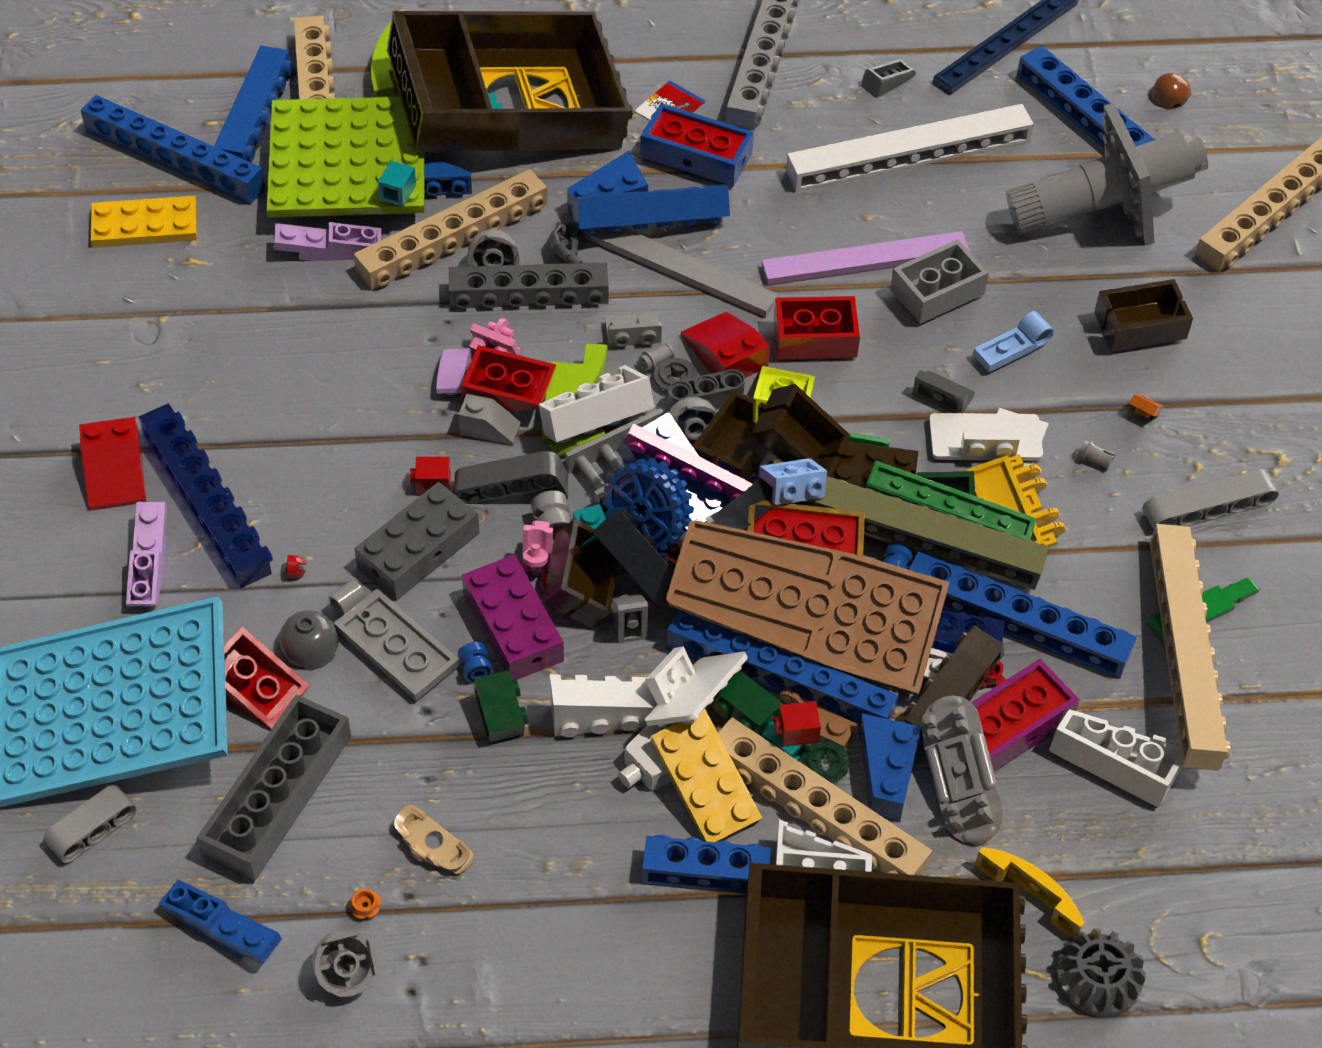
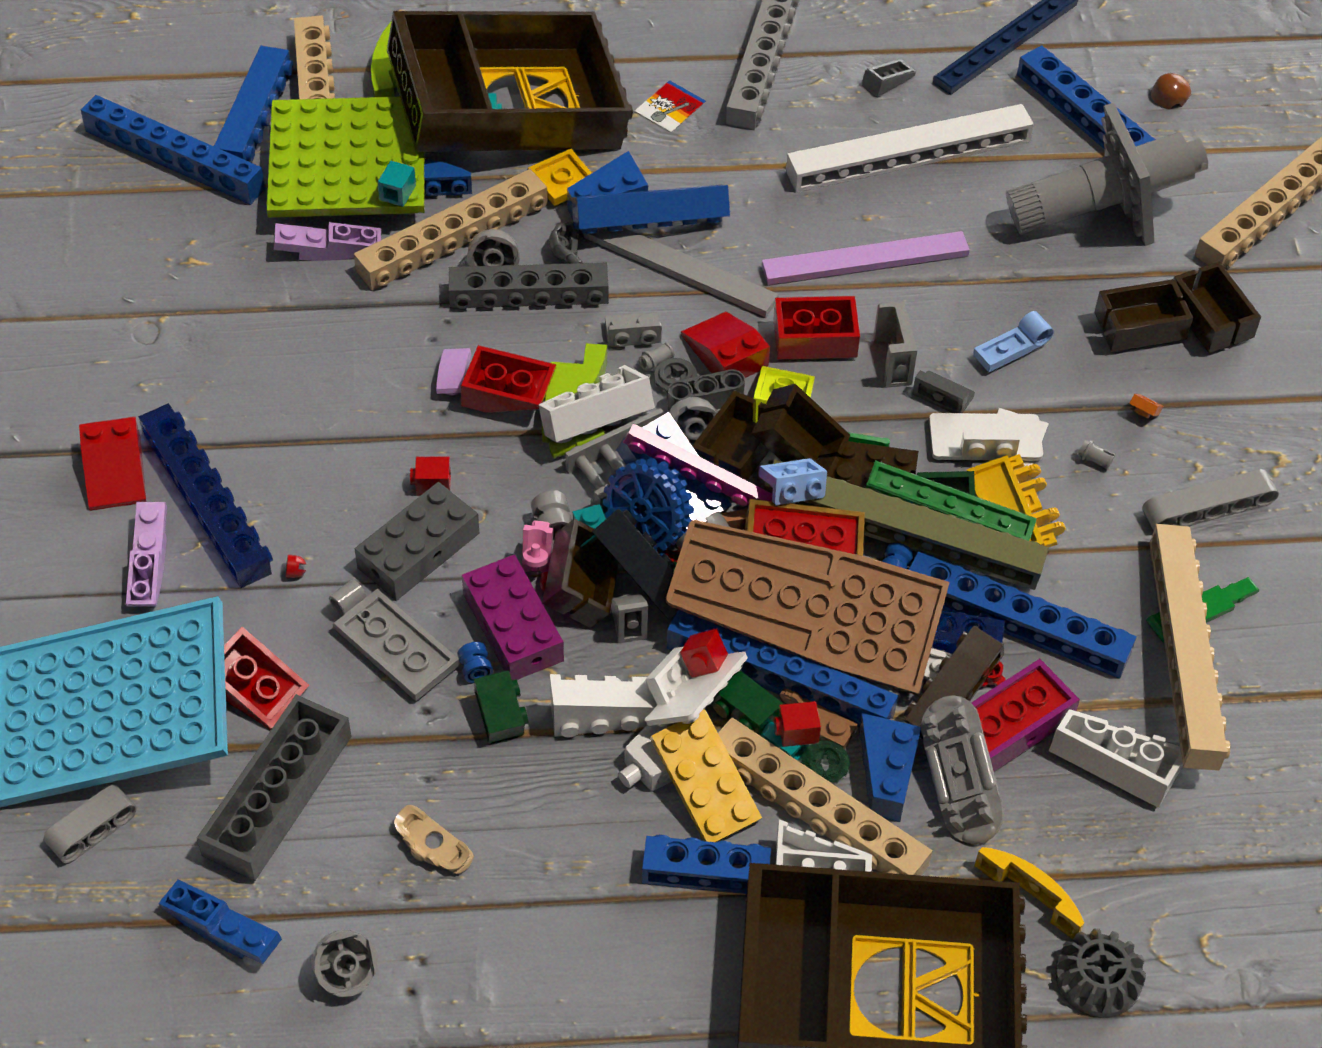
(144, 221): yellow plate -> none
(308, 640): dark grey cylinder -> none
(365, 896): orange plate -> none
(487, 421): light grey slope -> none
(495, 335): bright pink hips -> none
(511, 477): dark grey beam -> none
(560, 173): none -> yellow plate
(696, 144): blue brick -> none
(704, 653): none -> red brick
(737, 512): black sticker -> none
(894, 327): none -> light grey panel
(939, 281): light grey brick -> none
(1217, 307): none -> dark brown piece

